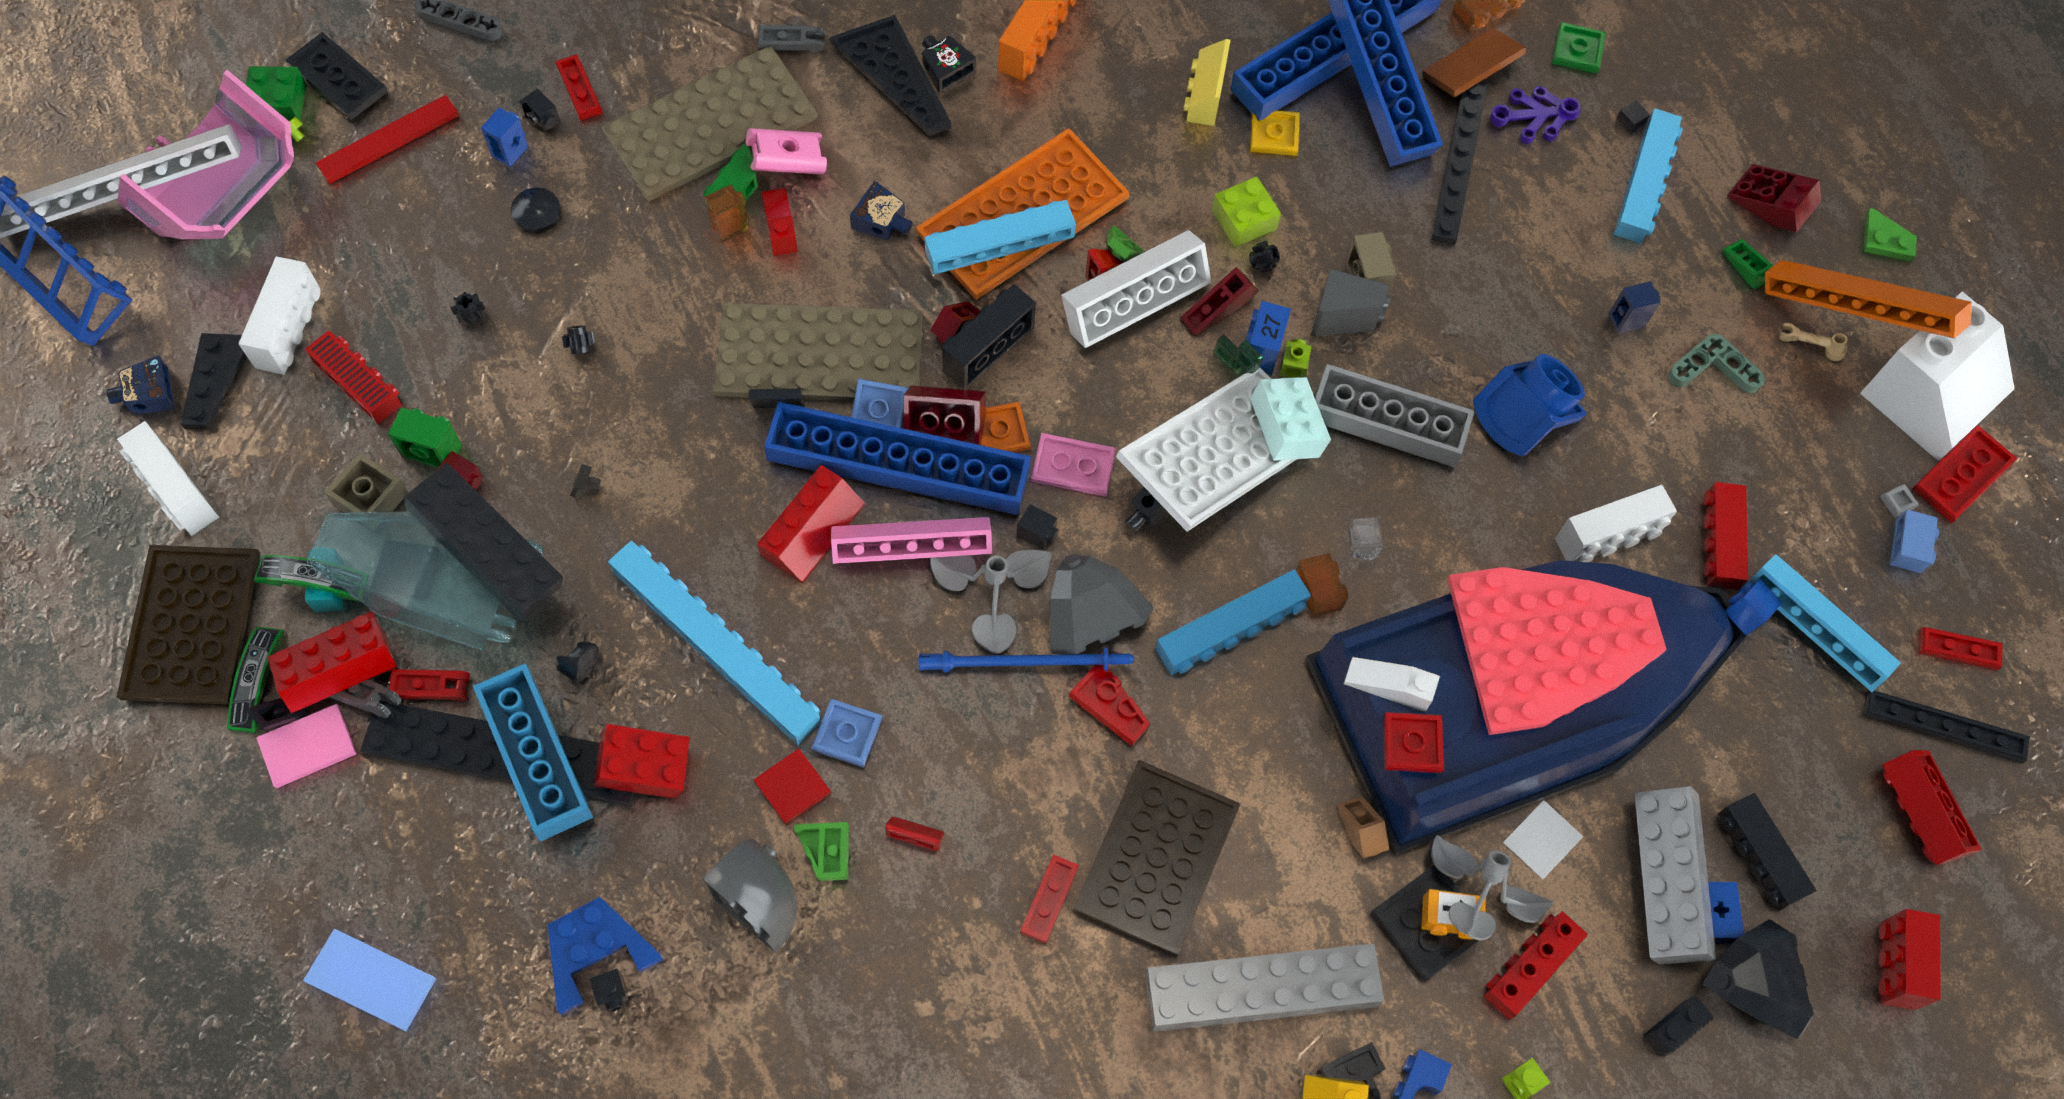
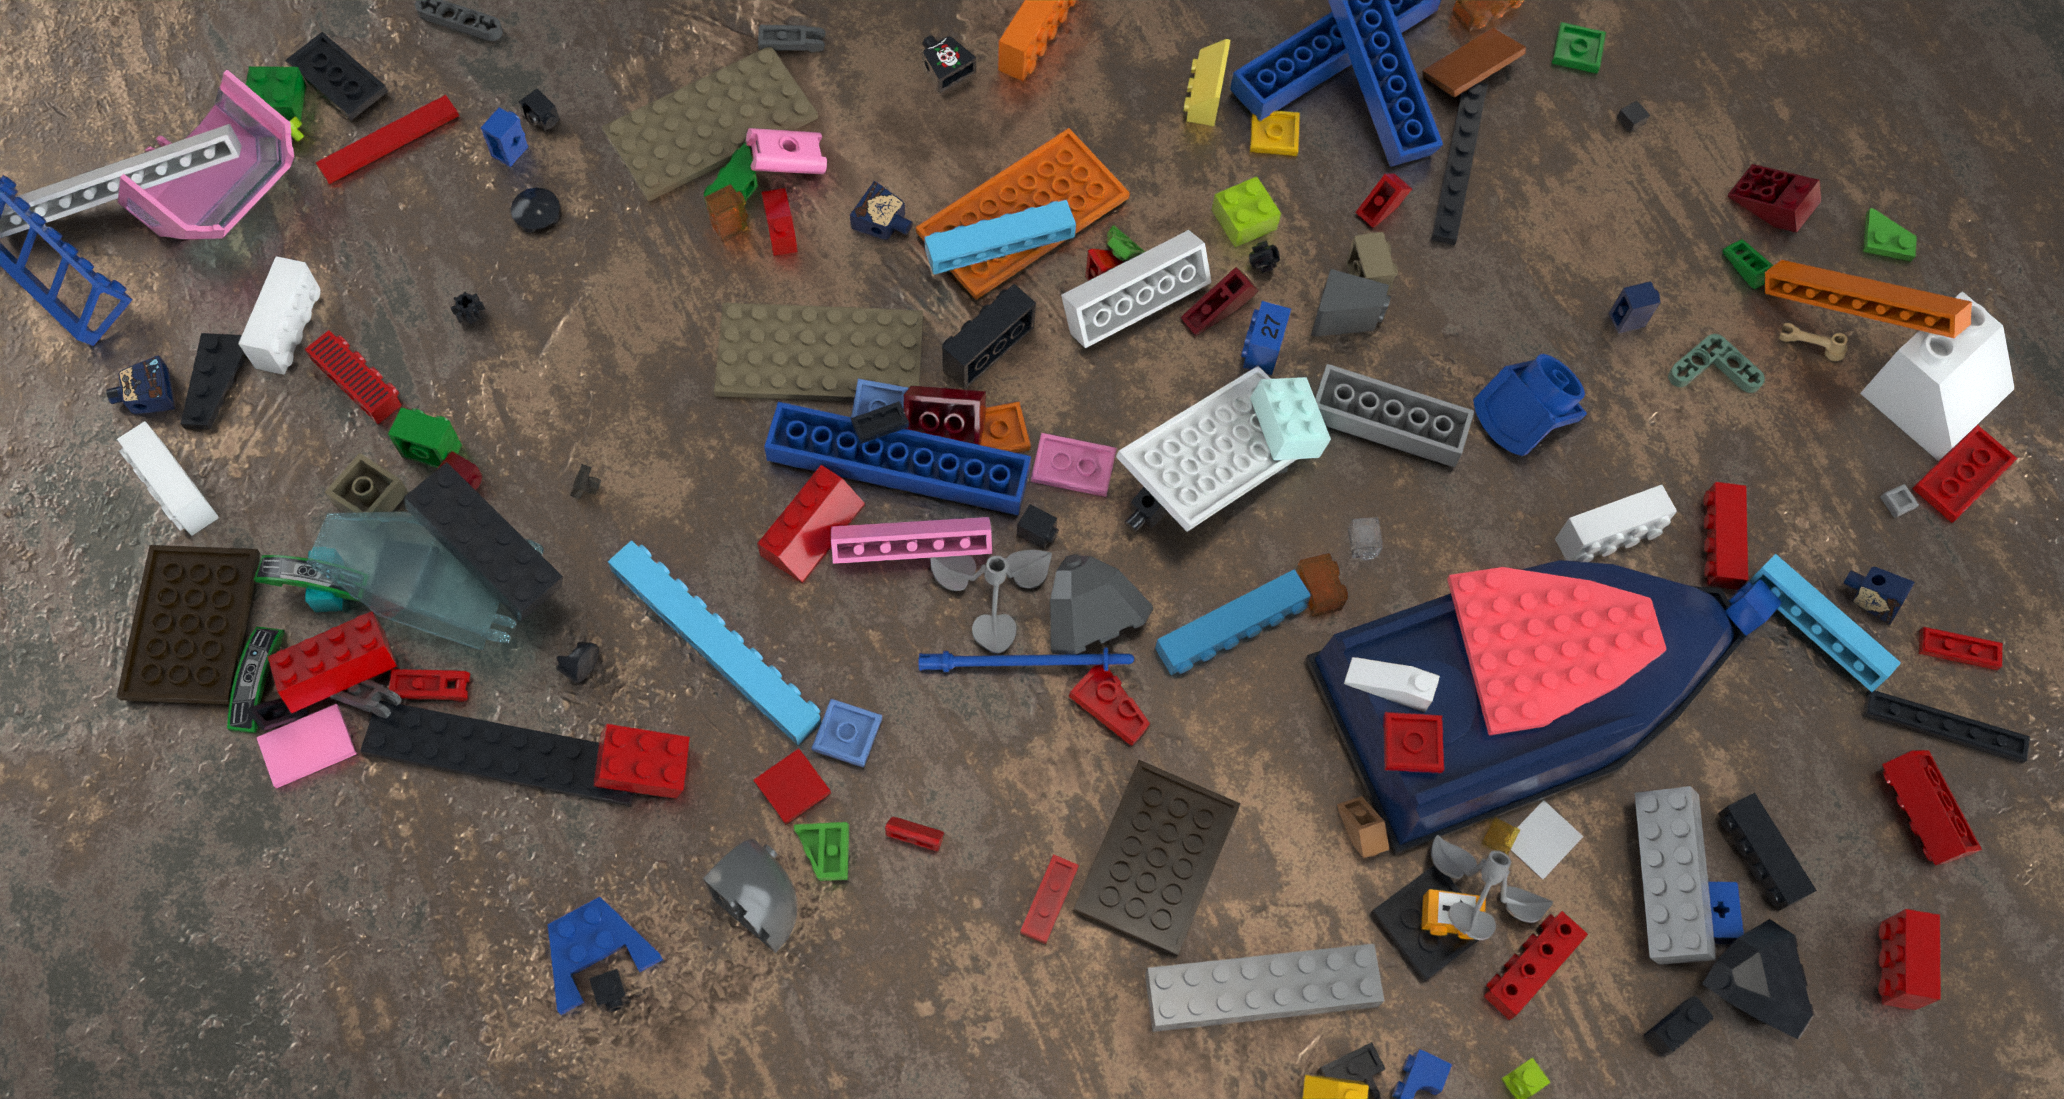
(369, 980): light blue tile -> none
(532, 752): dark azure brick -> none
(578, 87): red tile -> none
(578, 339): black gear -> none
(770, 397): black tile -> none
(879, 422): none -> black plate
(891, 65): black wing -> none
(952, 319): dark red slope -> none
(1236, 357): clear green tile -> none
(1295, 359): lime brick -> none
(1383, 199): none -> red slope
(1501, 836): none -> clear yellow plate
(1537, 111): dark purple plant -> none
(1648, 176): medium azure brick -> none
(1879, 592): none -> dark blue torso
(1914, 541): medium blue brick -> none

